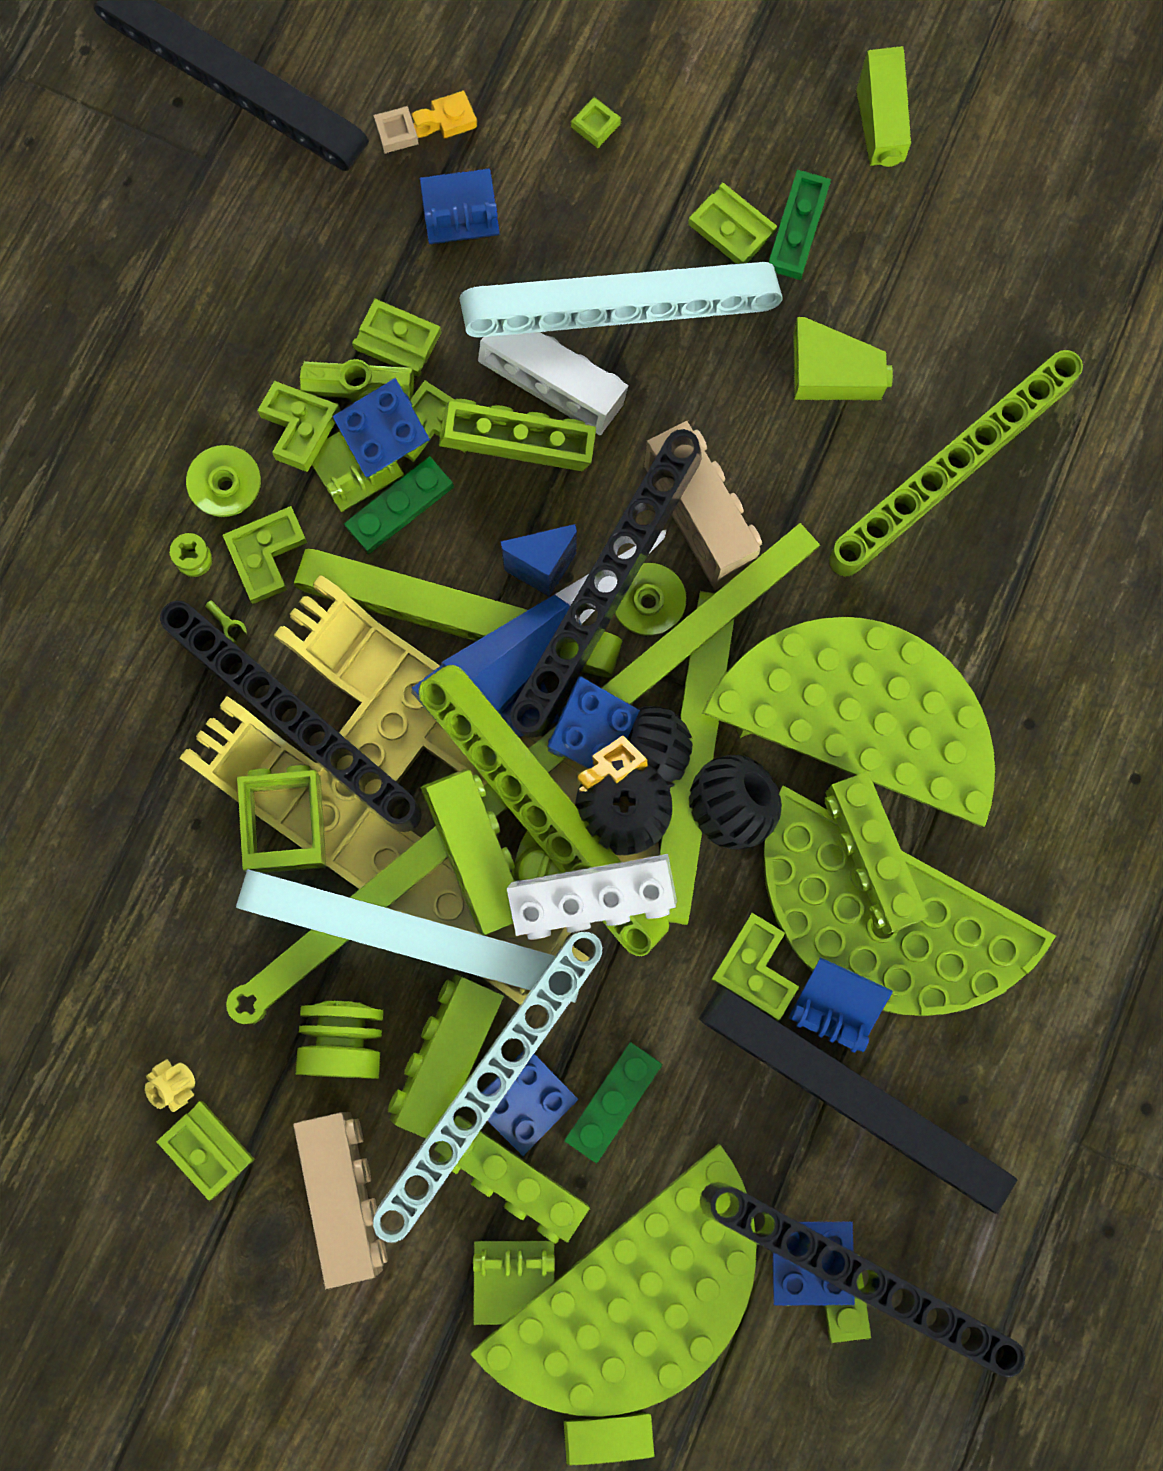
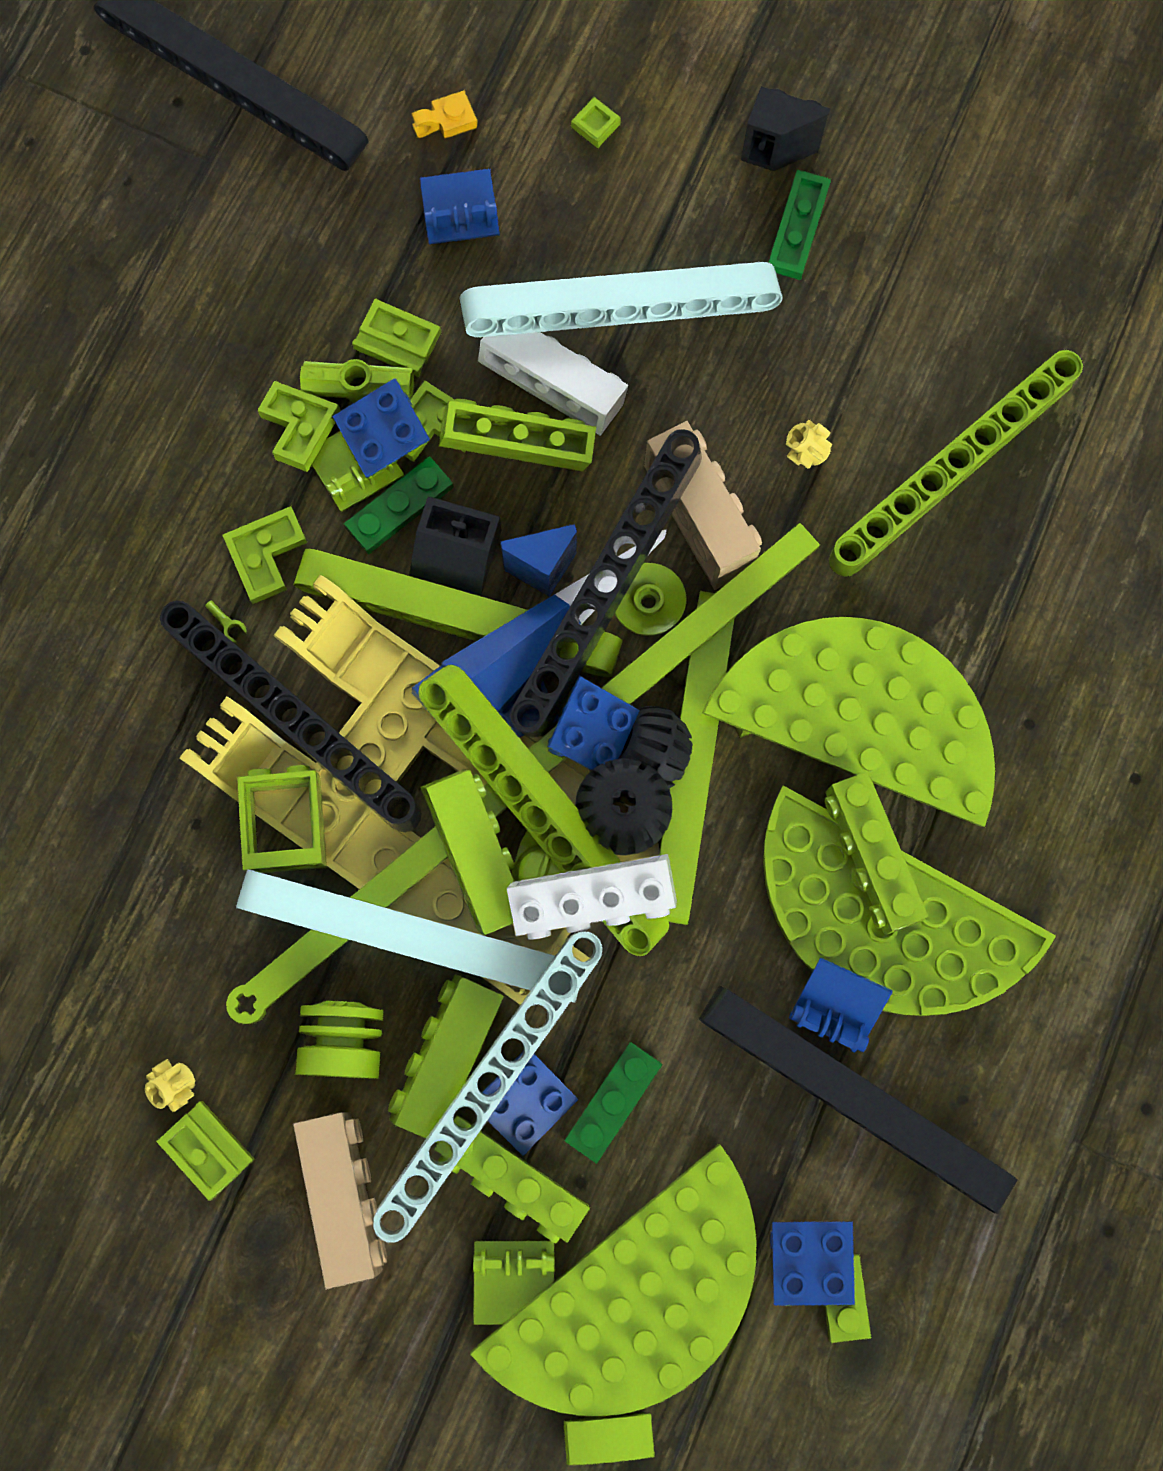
(196, 561): lime wheel -> none
(221, 465): lime dish -> none
(396, 129): tan plate -> none
(454, 546): none -> black slope
(618, 750): yellow plate -> none
(732, 225): lime plate -> none
(735, 802): black wheel -> none
(746, 972): lime plate -> none
(782, 129): none -> black slope
(808, 444): none -> light yellow gear
(836, 365): lime slope -> none
(880, 1286): black beam -> none
(885, 106): lime slope -> none

